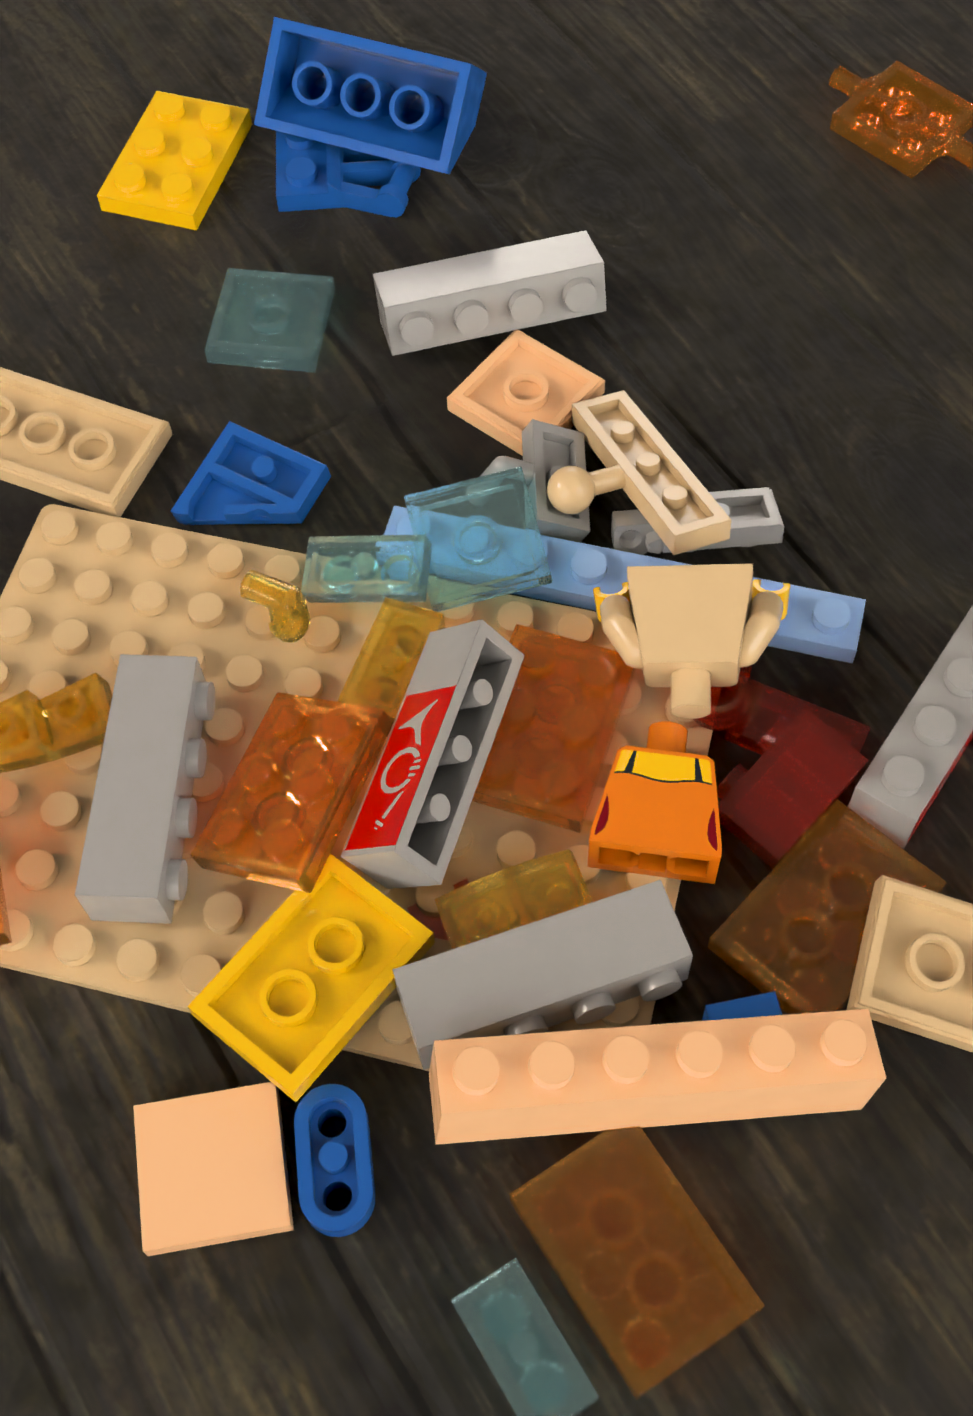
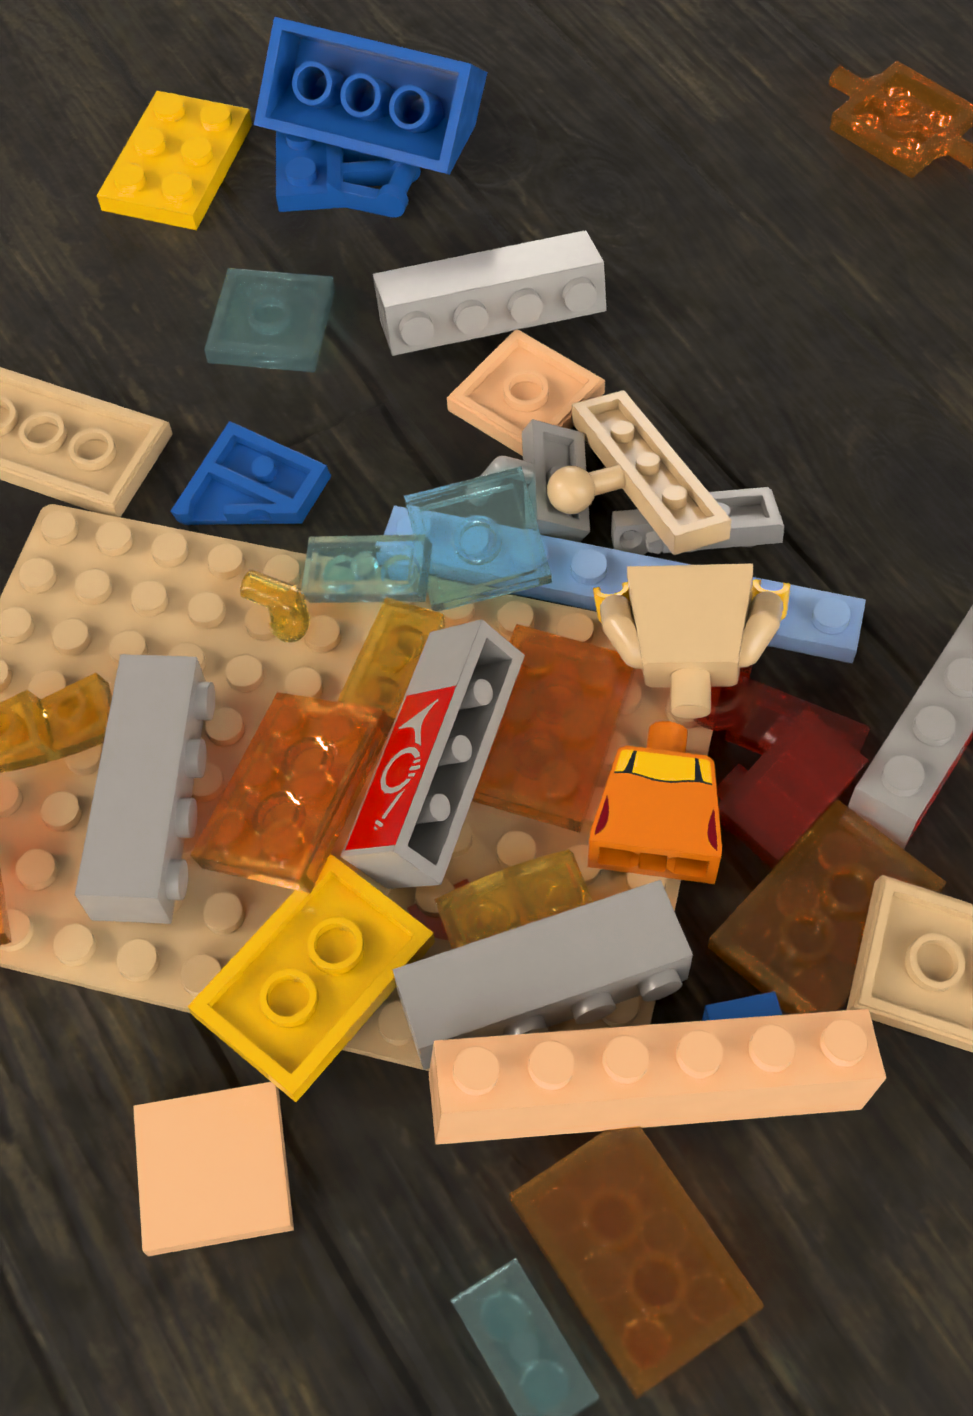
(334, 1161): blue plate -> none

